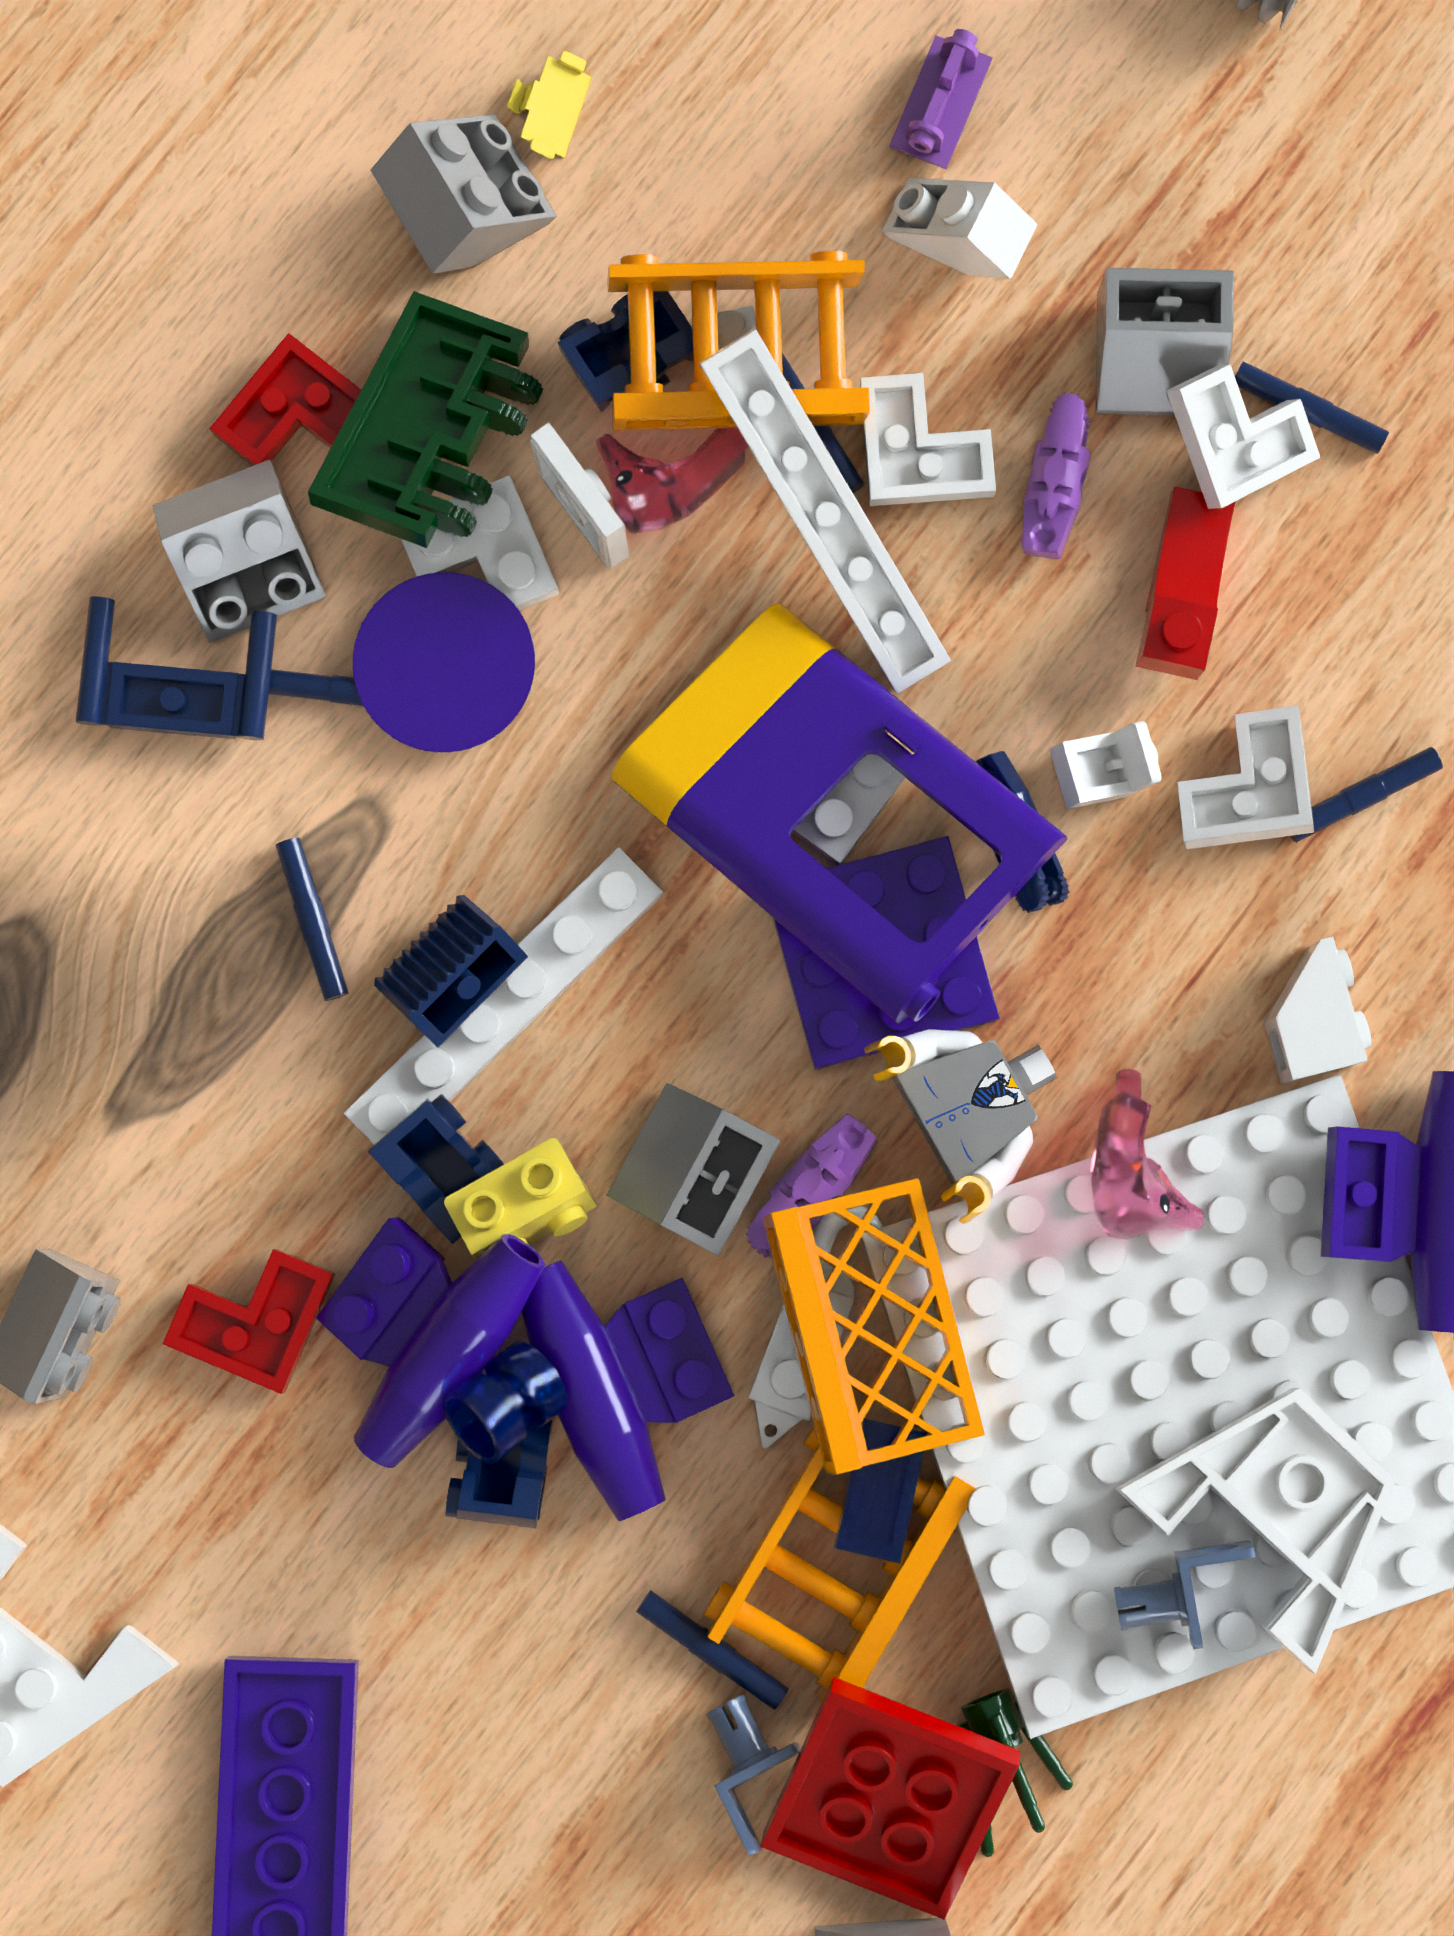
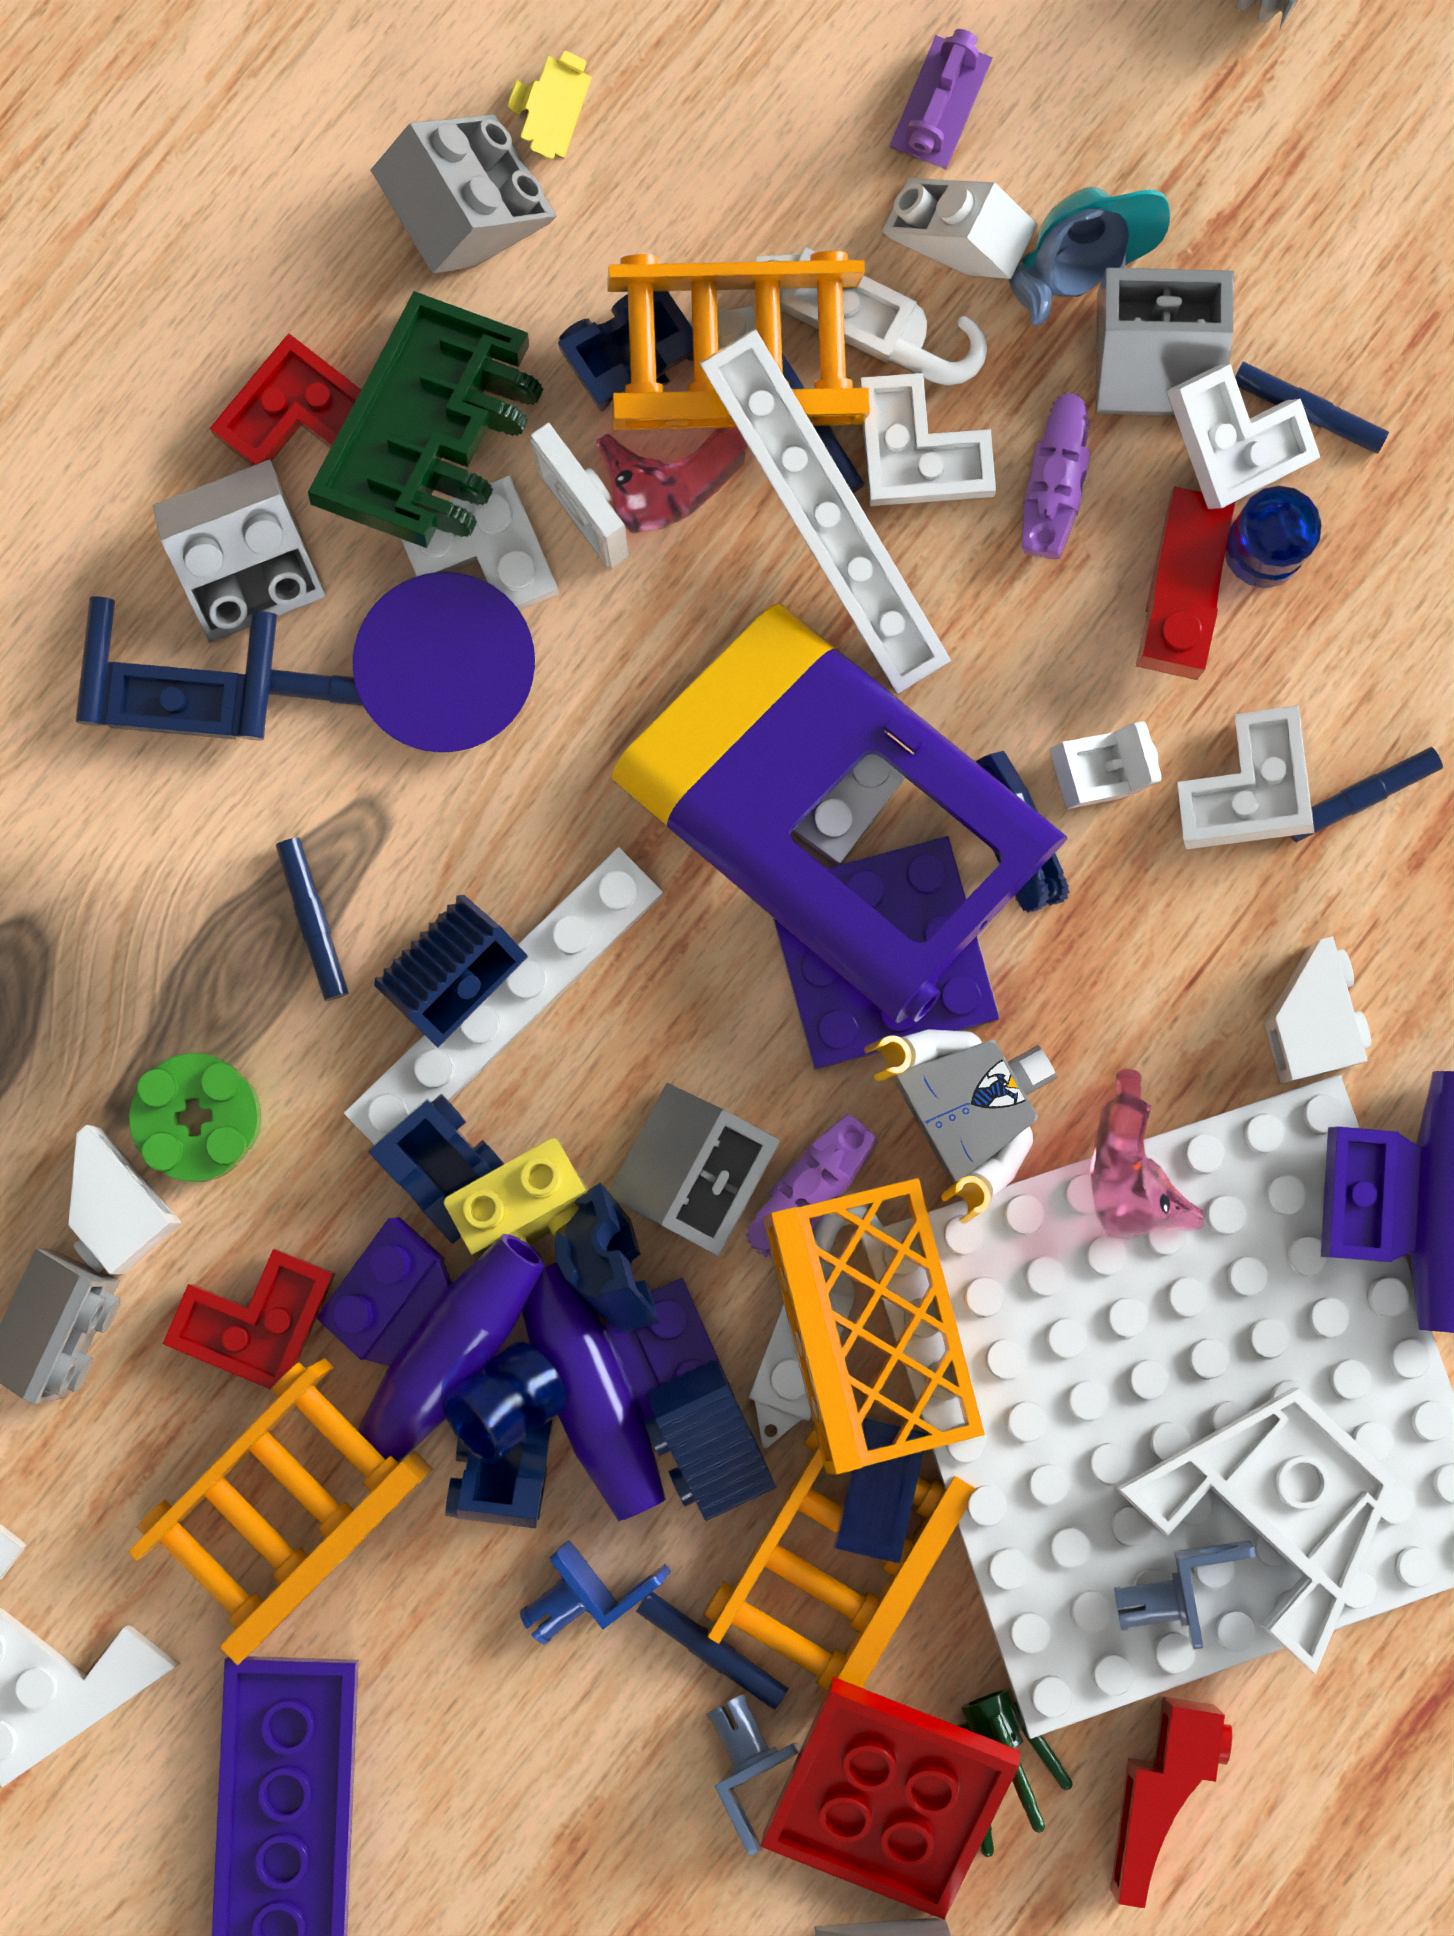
(113, 1206): none -> white slope
(166, 1093): none -> bright green plate
(340, 1525): none -> light orange fence
(581, 1592): none -> blue bracket
(598, 1259): none -> dark blue cylinder
(709, 1441): none -> dark blue brick
(886, 326): none -> white plate
(1085, 238): none -> sand blue hair
(1187, 1751): none -> red slope
(1273, 536): none -> clear blue wheel

